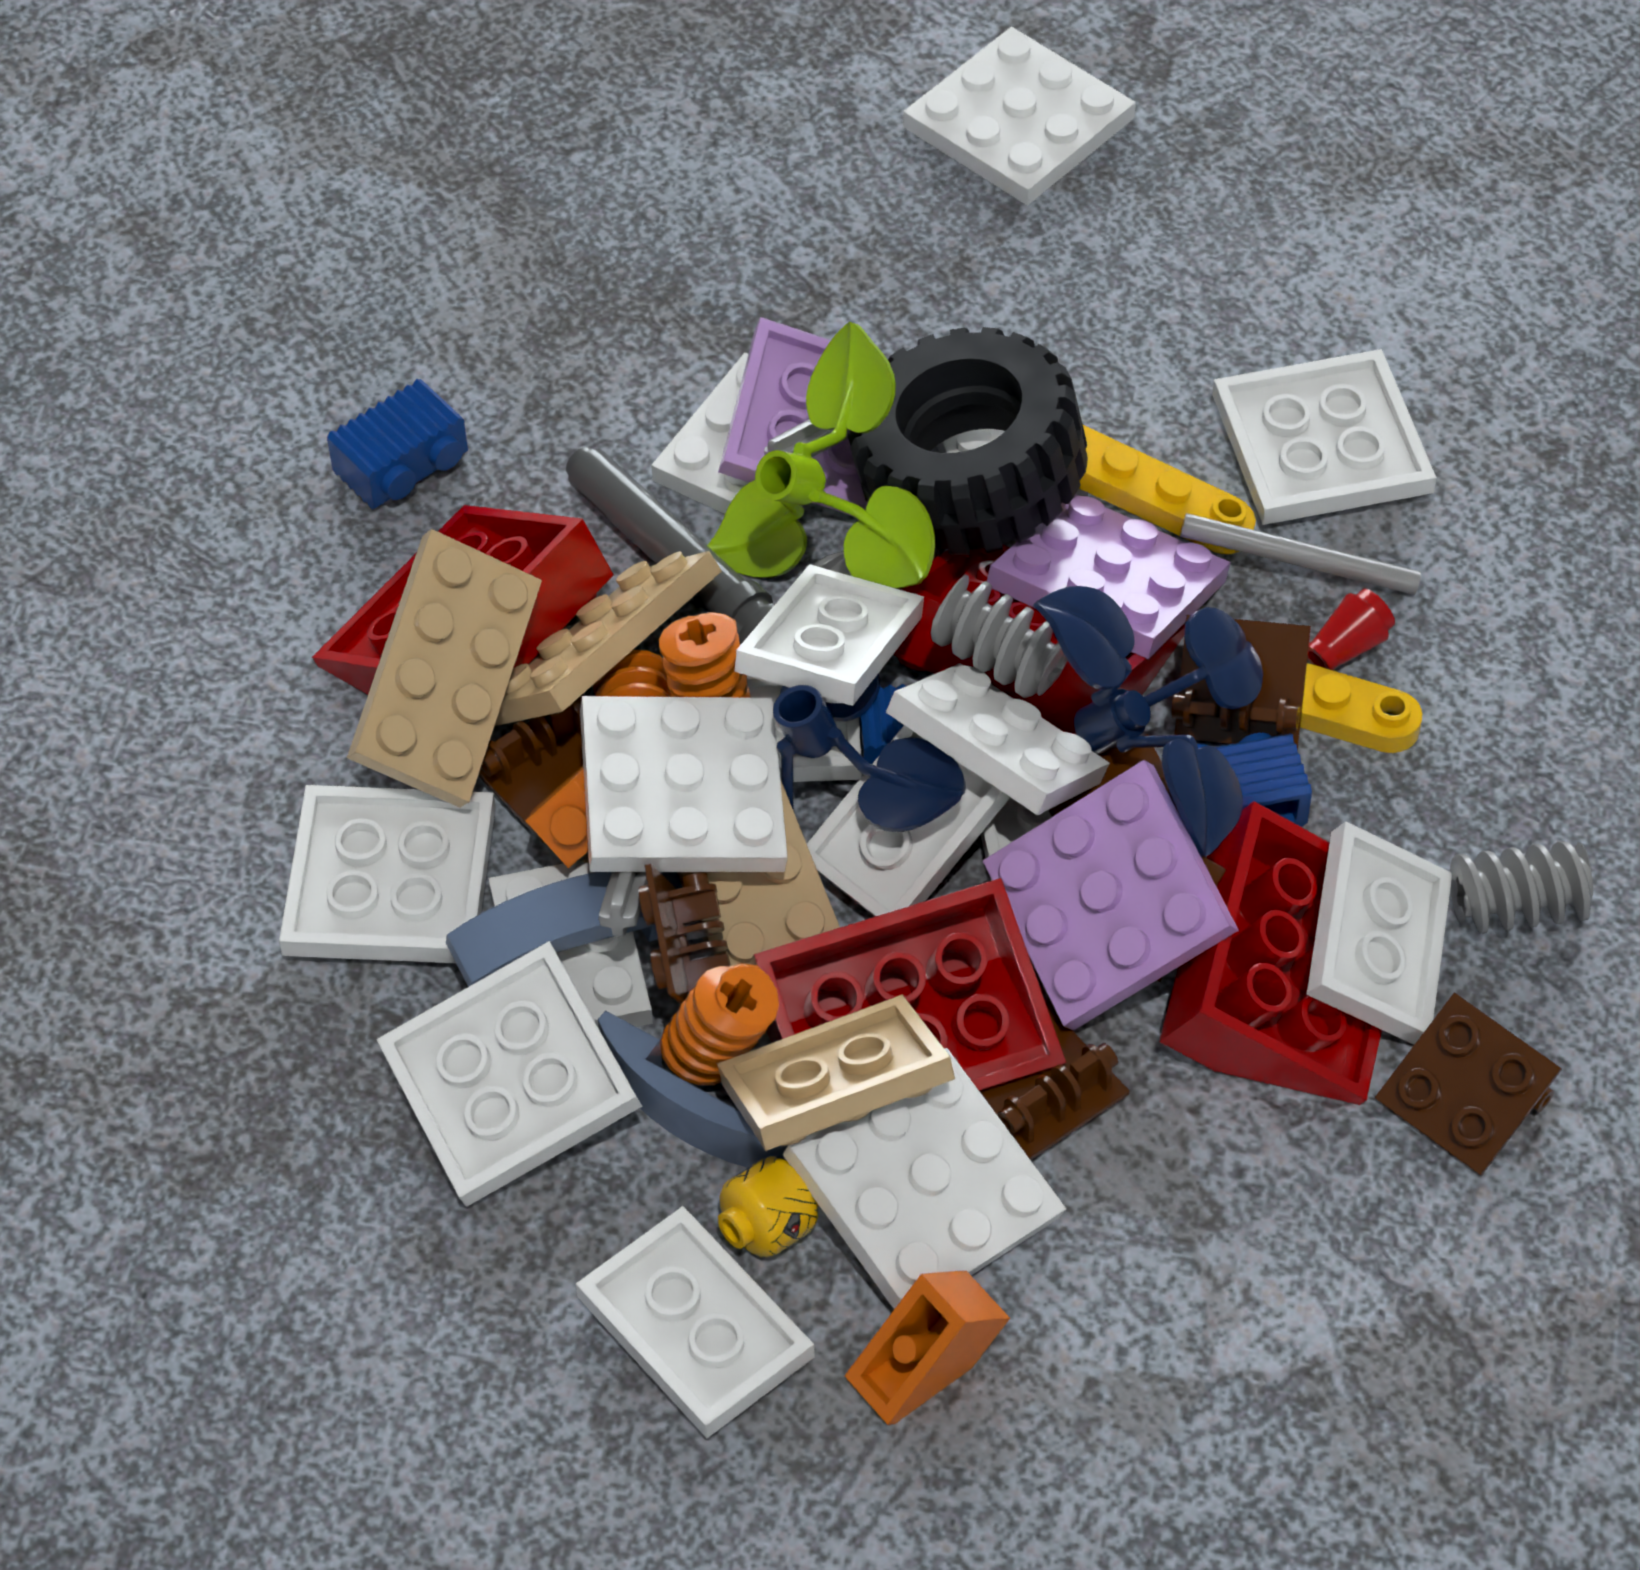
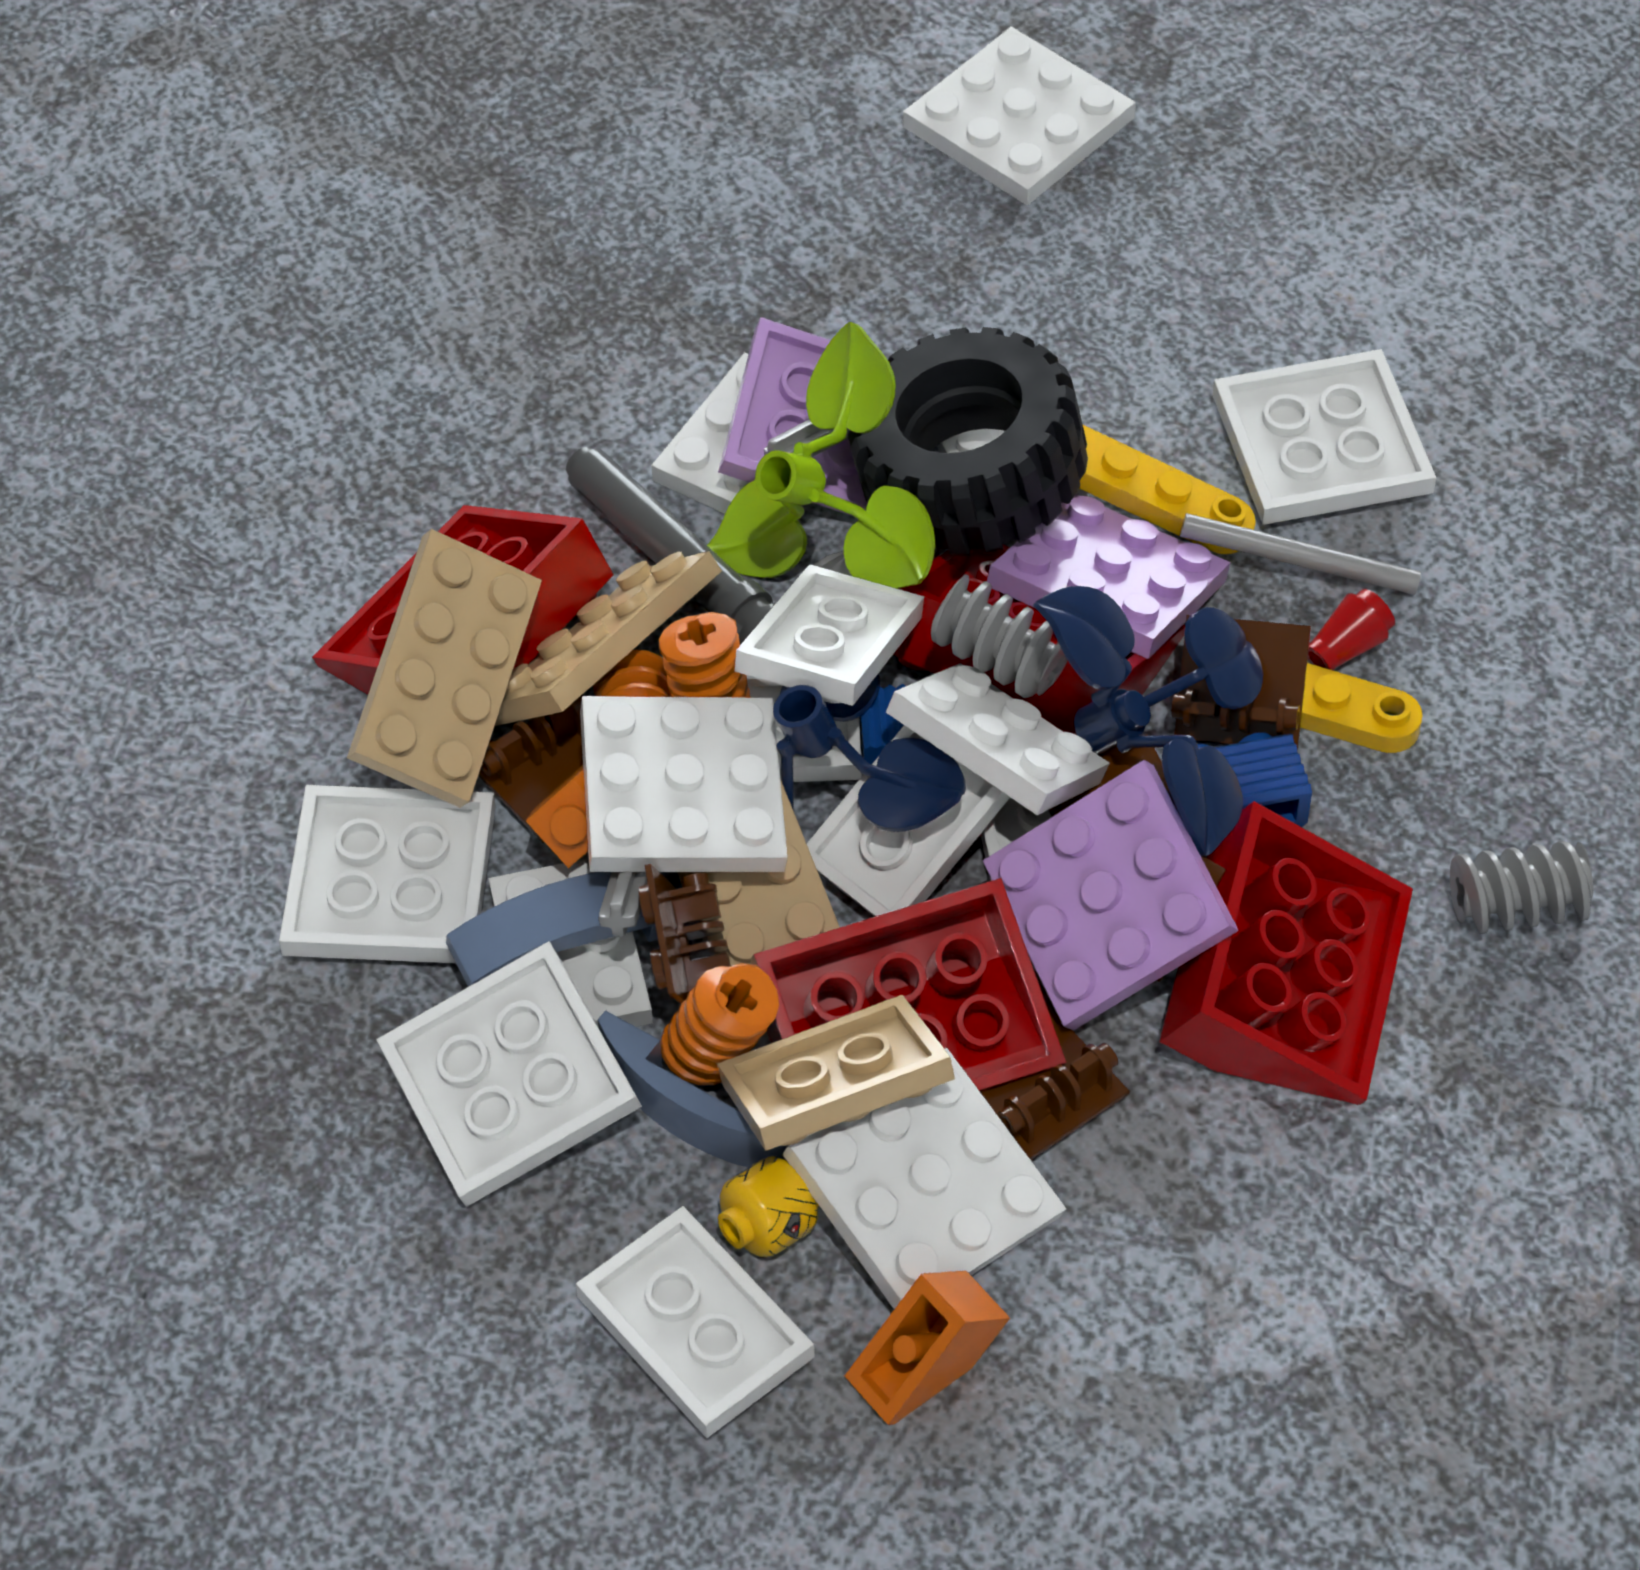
(397, 444): blue brick -> none
(1379, 933): white plate -> none
(1469, 1084): reddish brown hinge -> none

